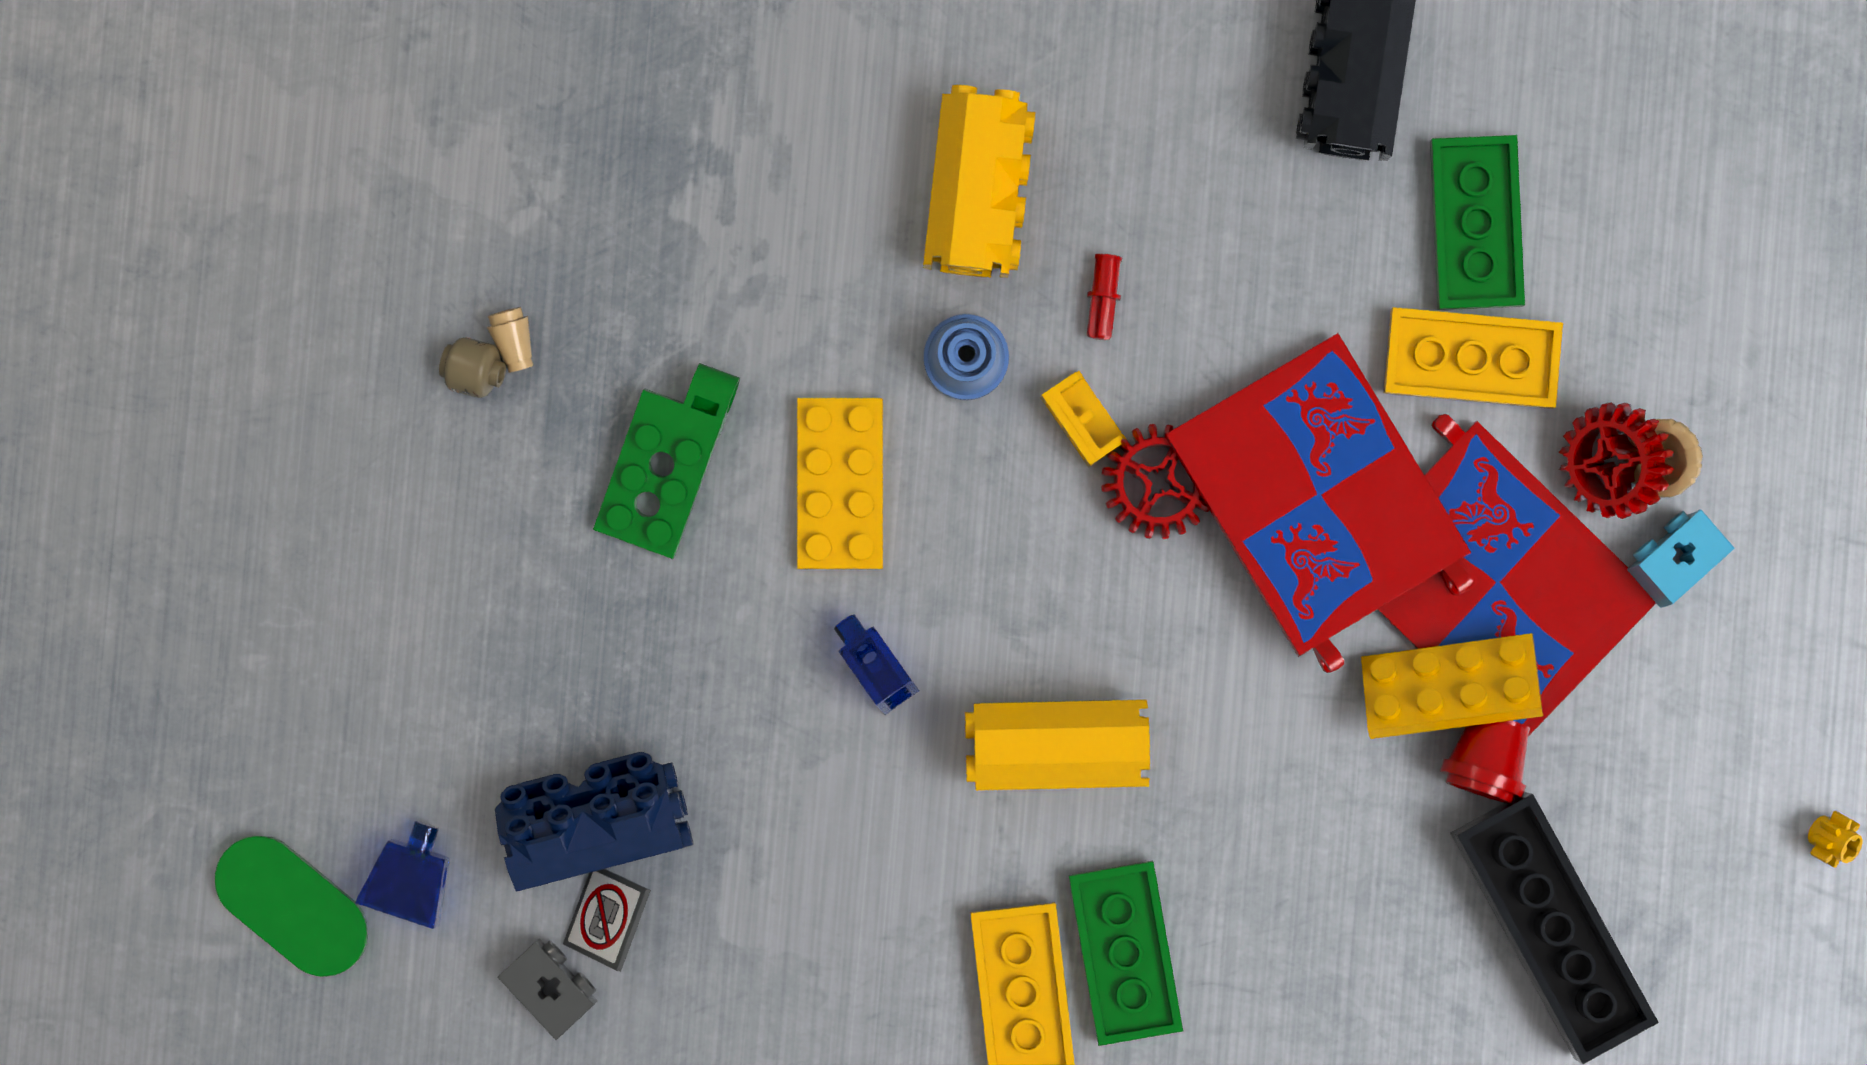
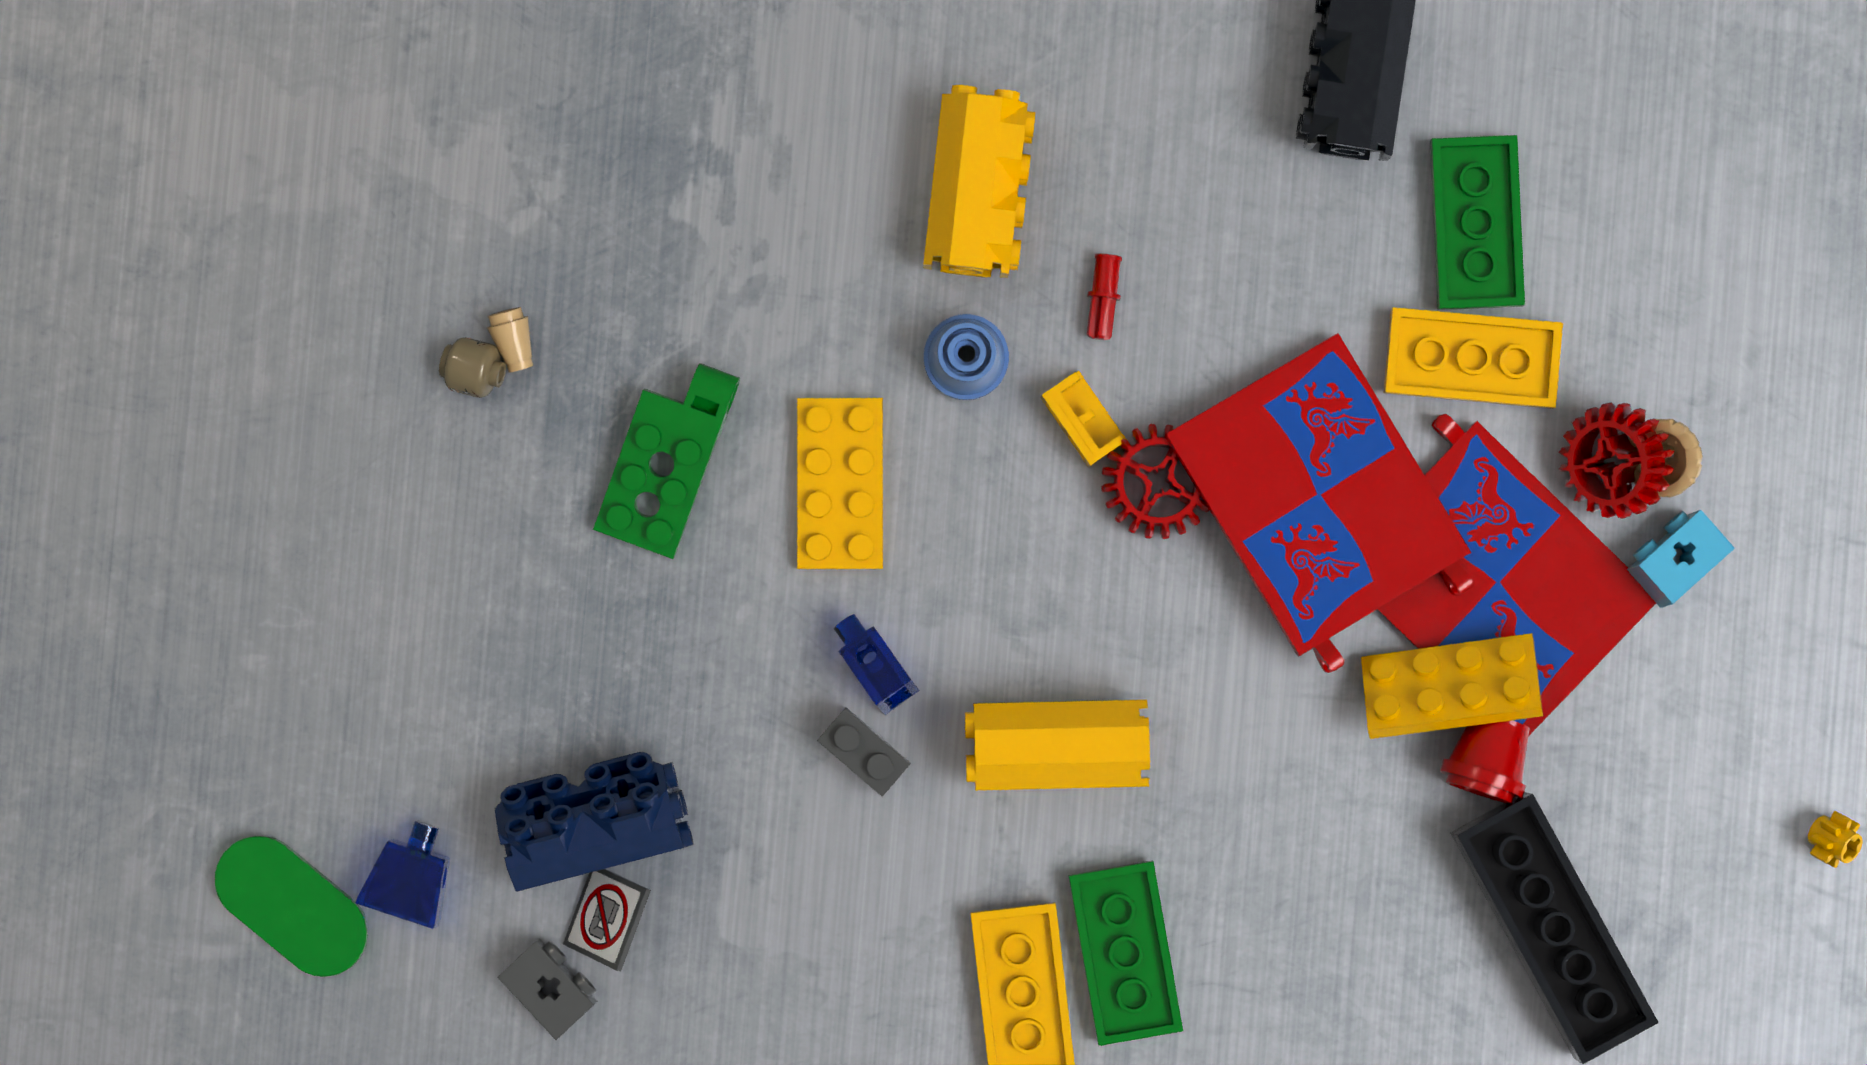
(864, 751): none -> dark grey brick

